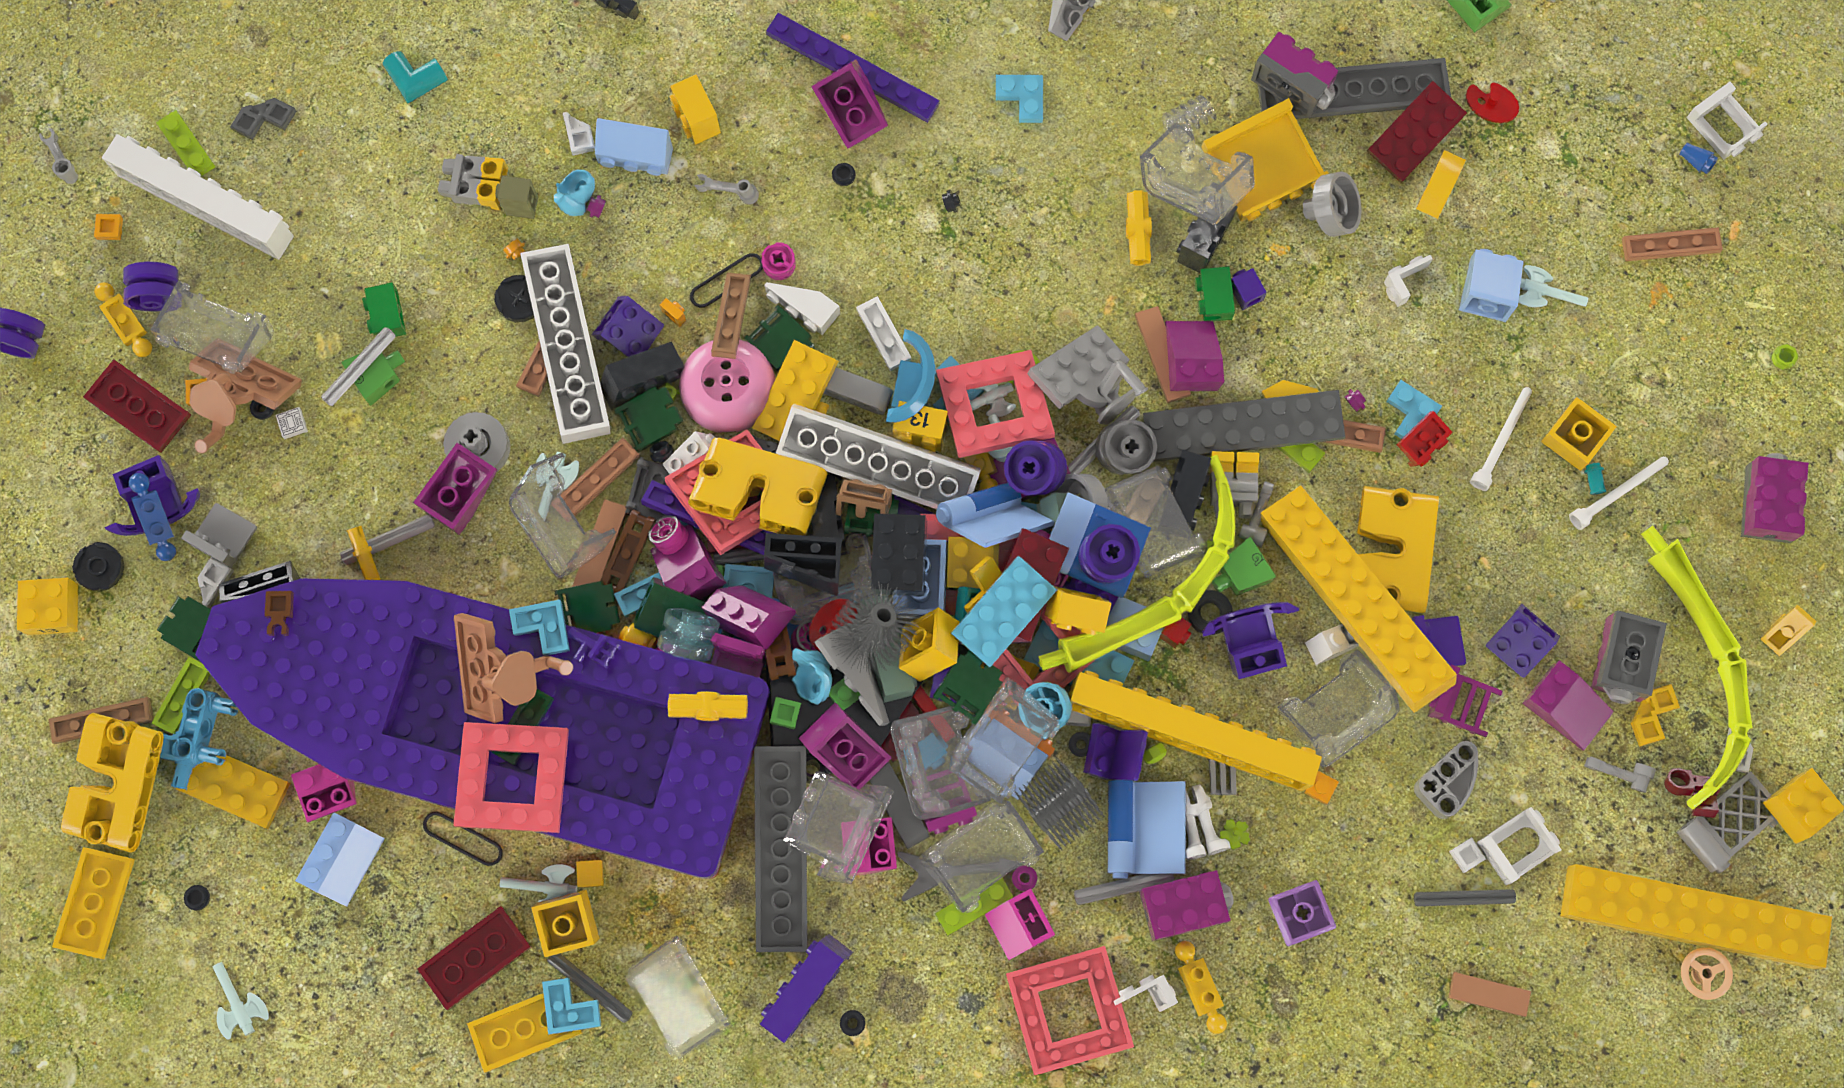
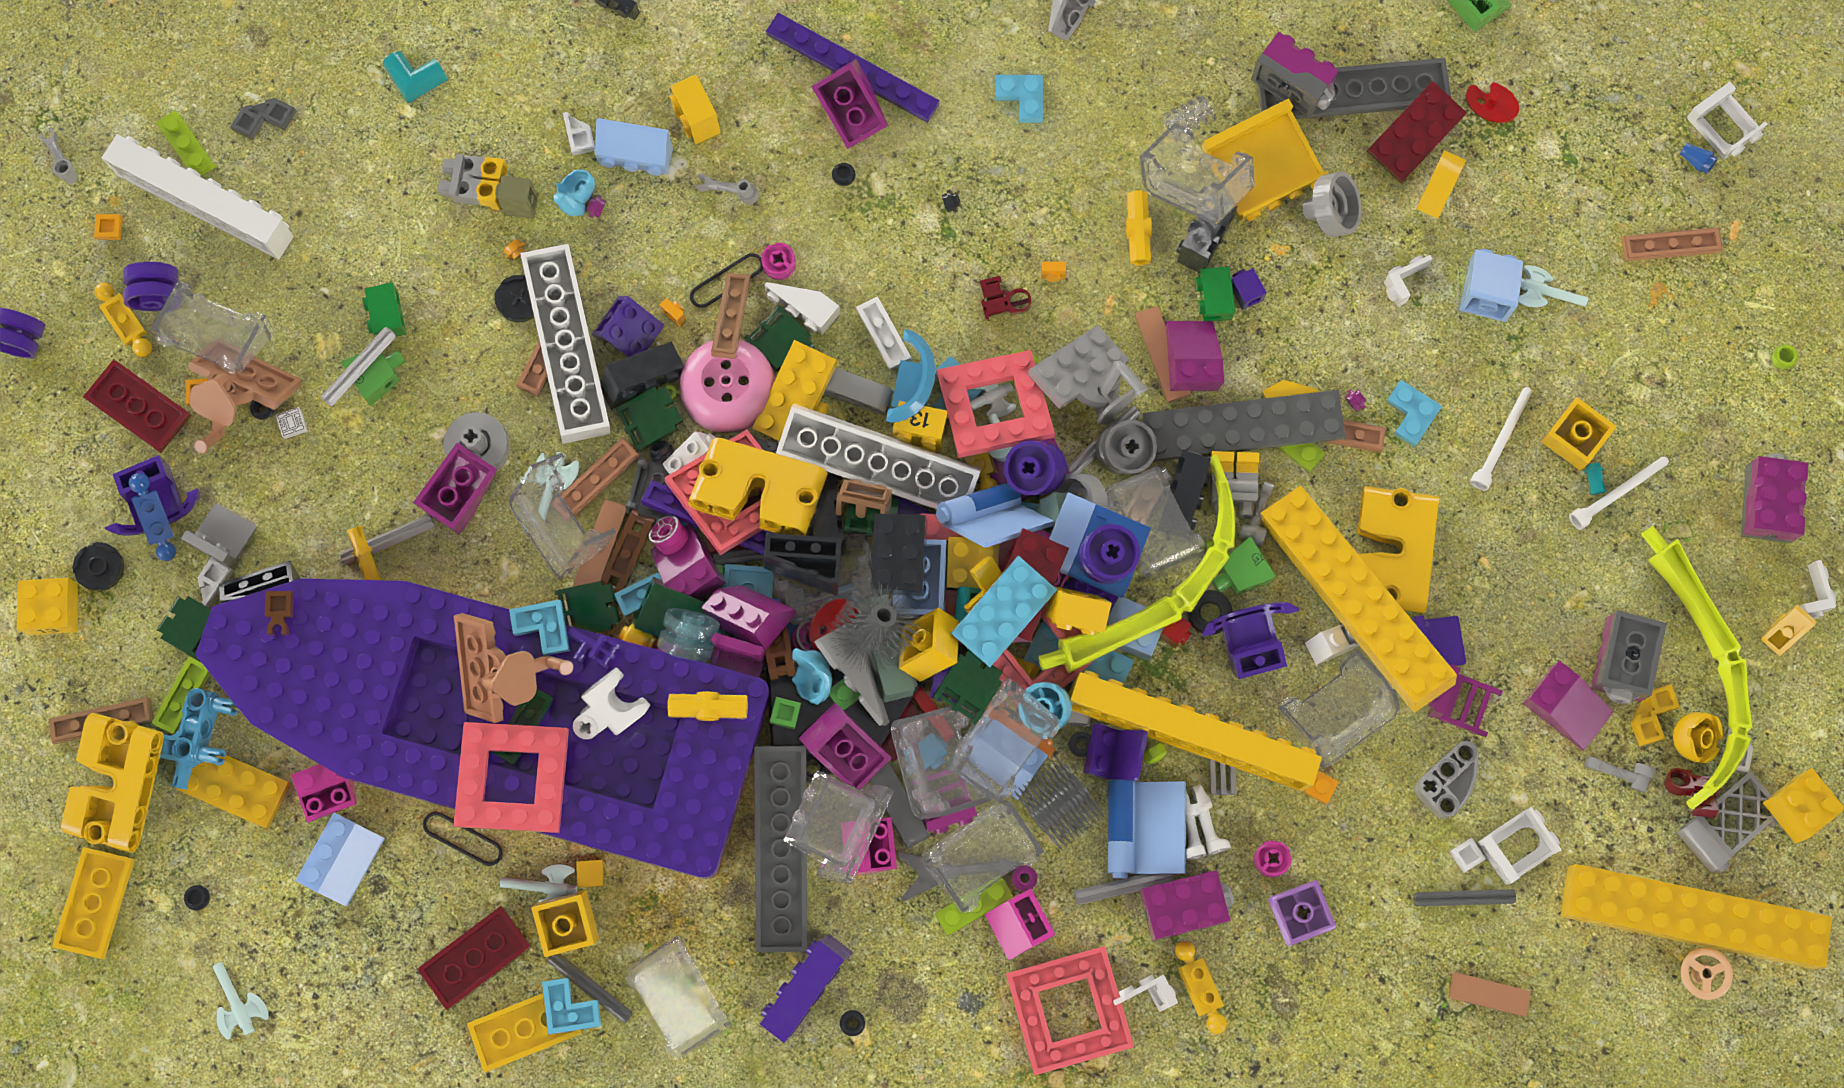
(607, 709): none -> white piece
(997, 303): none -> dark red piece
(1053, 271): none -> light orange plate
(1235, 833): lime plant -> none
(1261, 859): none -> dark pink wheel
(1424, 438): red bracket -> none
(1523, 641): dark purple bracket -> none
(1697, 736): none -> yellow cylinder
(1825, 595): none -> white bracket

